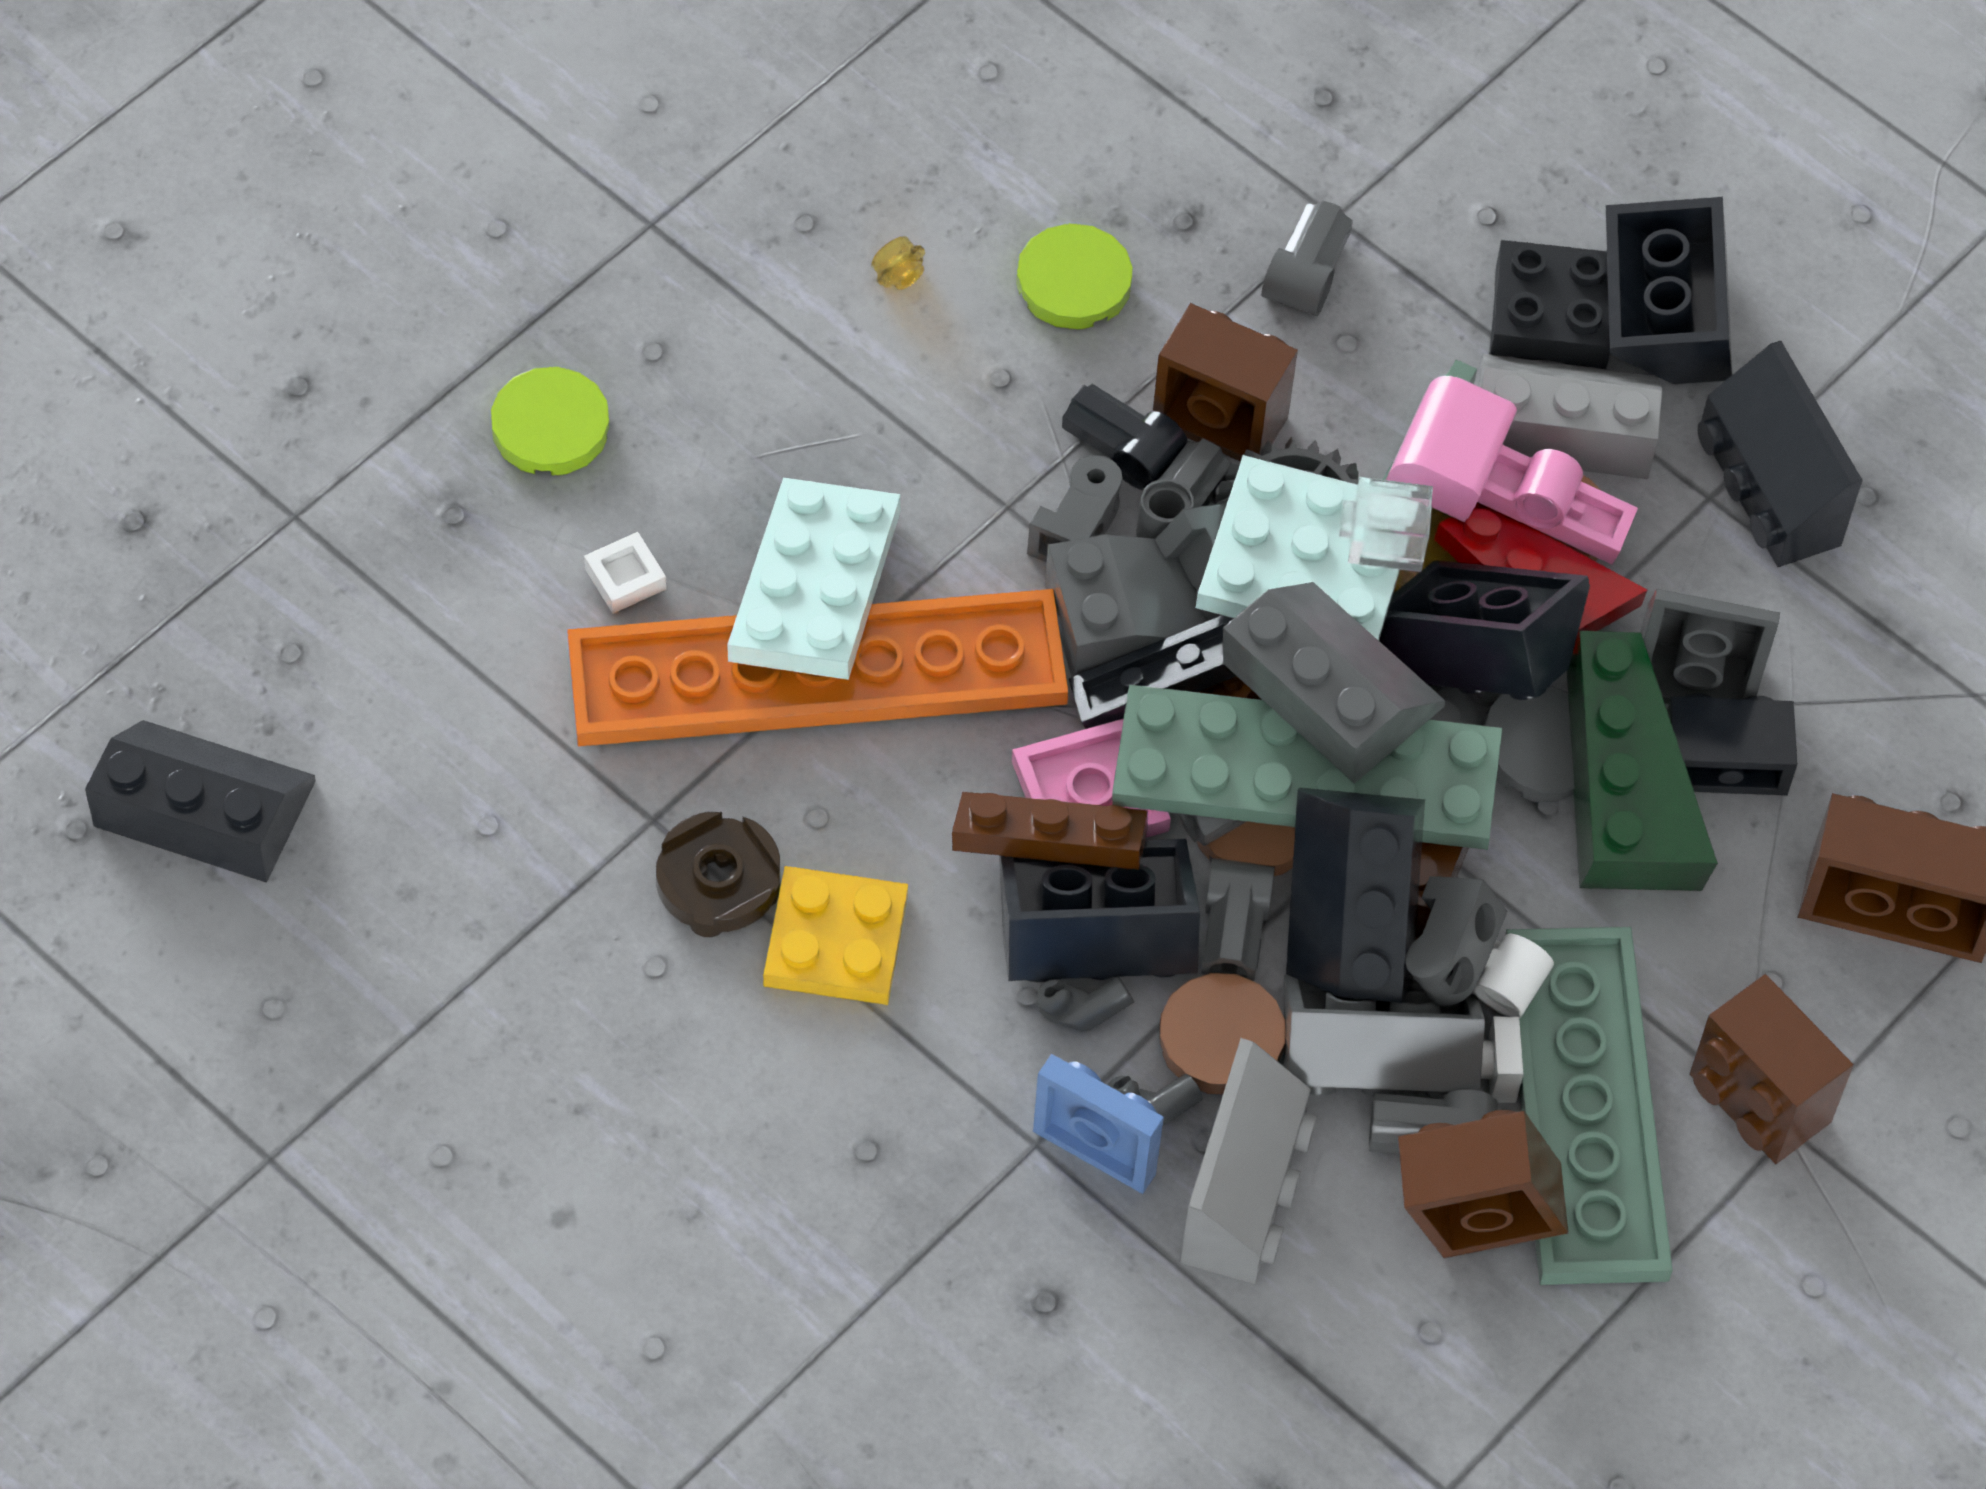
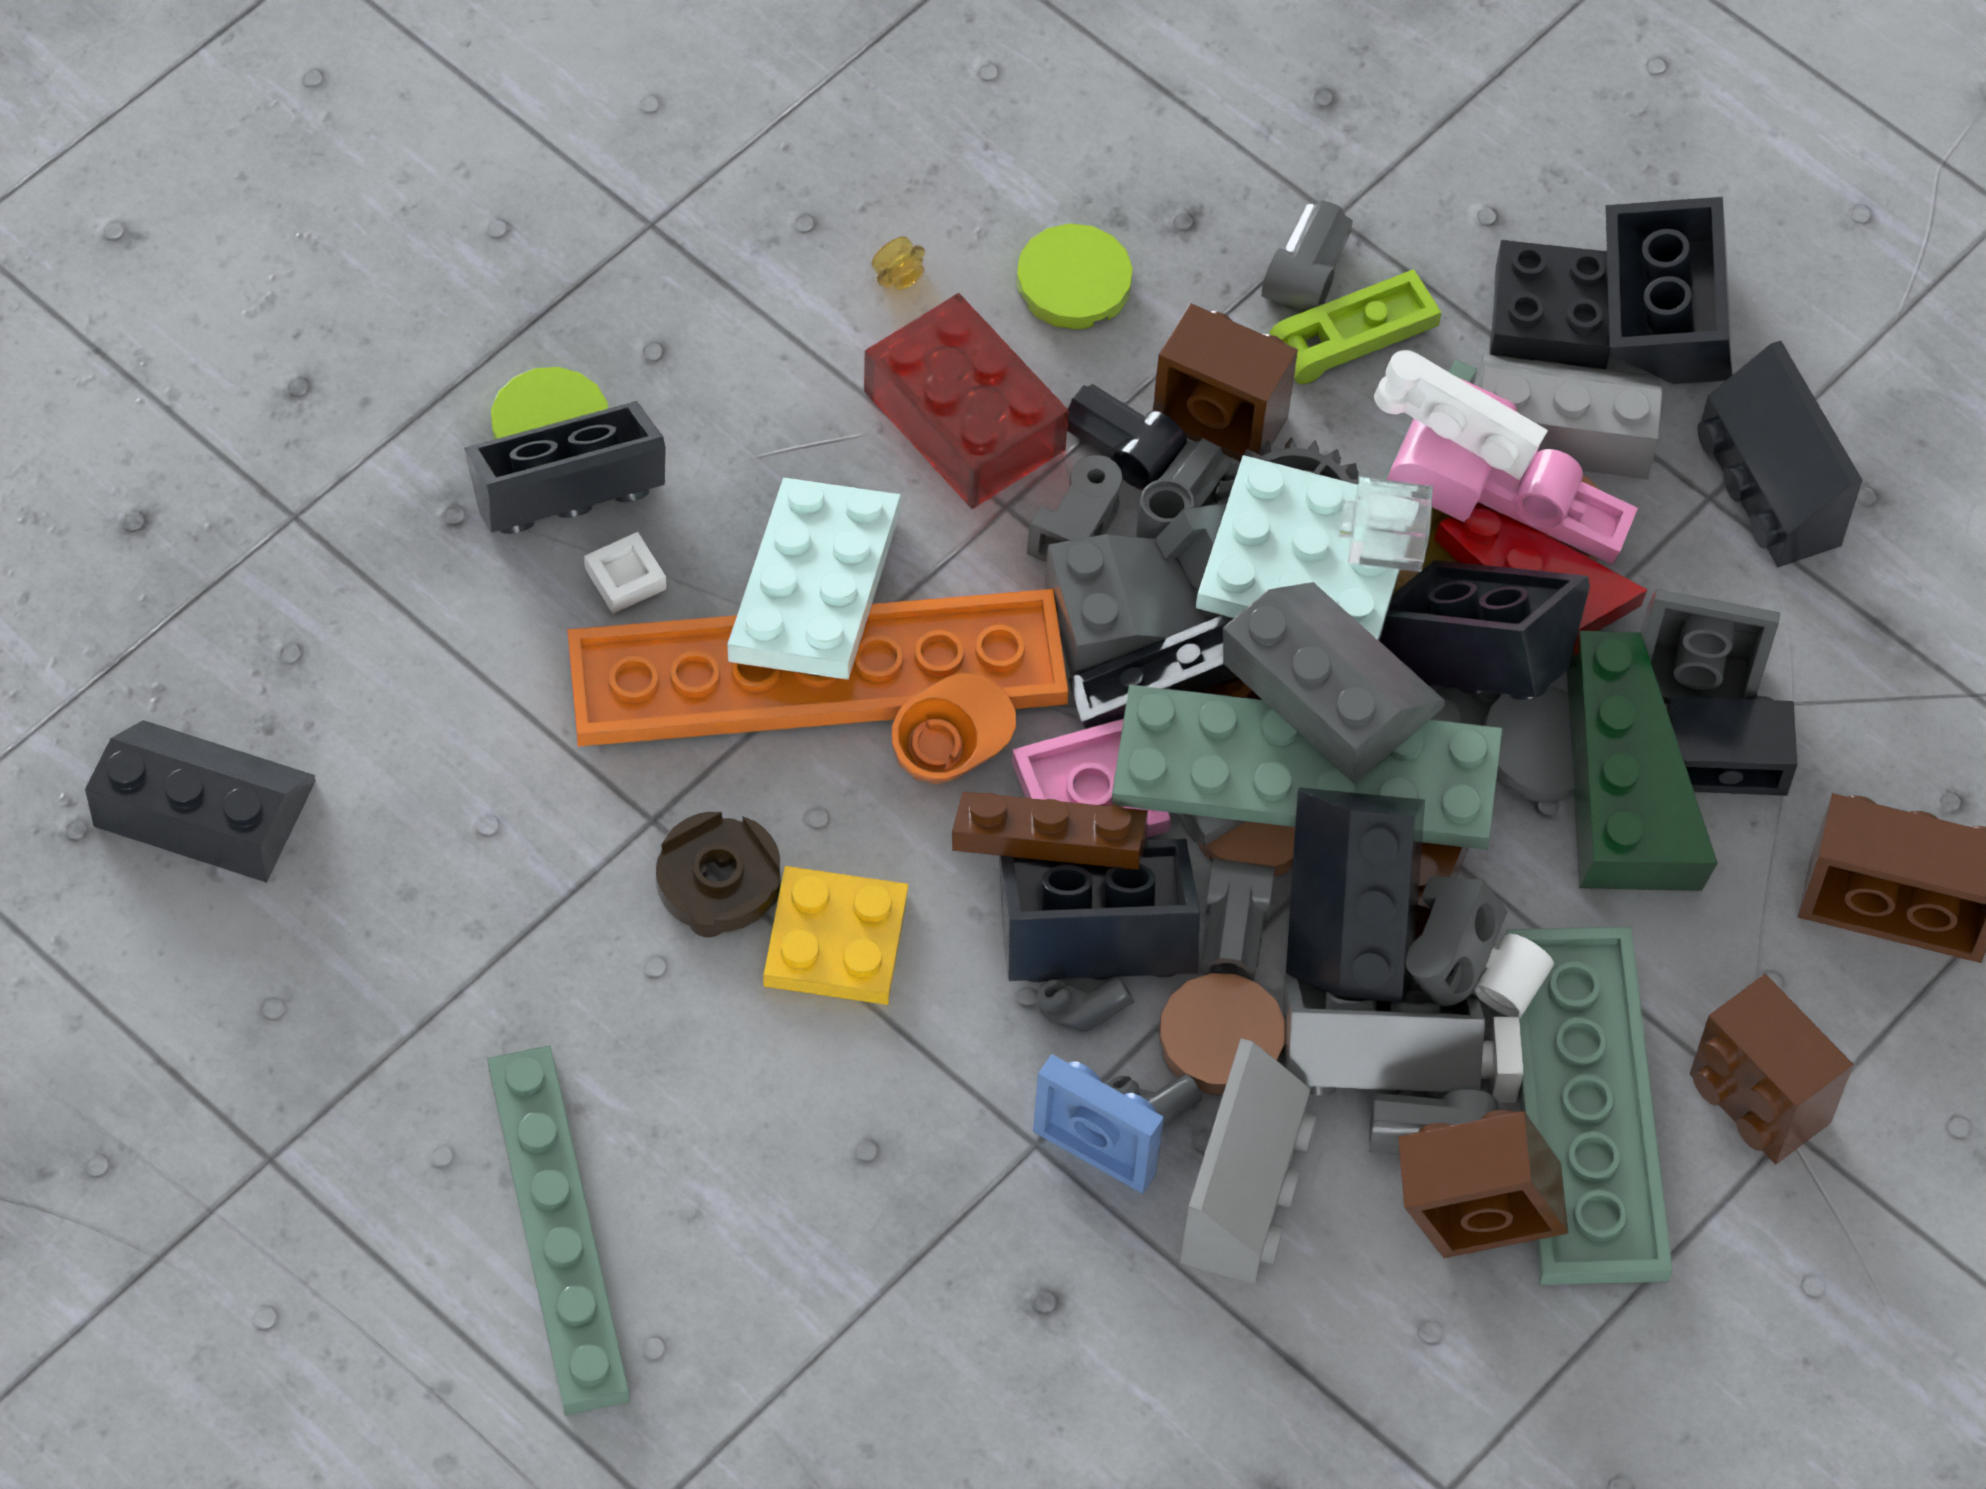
(558, 1231): none -> sand green plate
(566, 467): none -> black slope
(952, 727): none -> orange cap
(965, 400): none -> clear red brick
(1358, 324): none -> lime plate
(1459, 412): none -> white plate

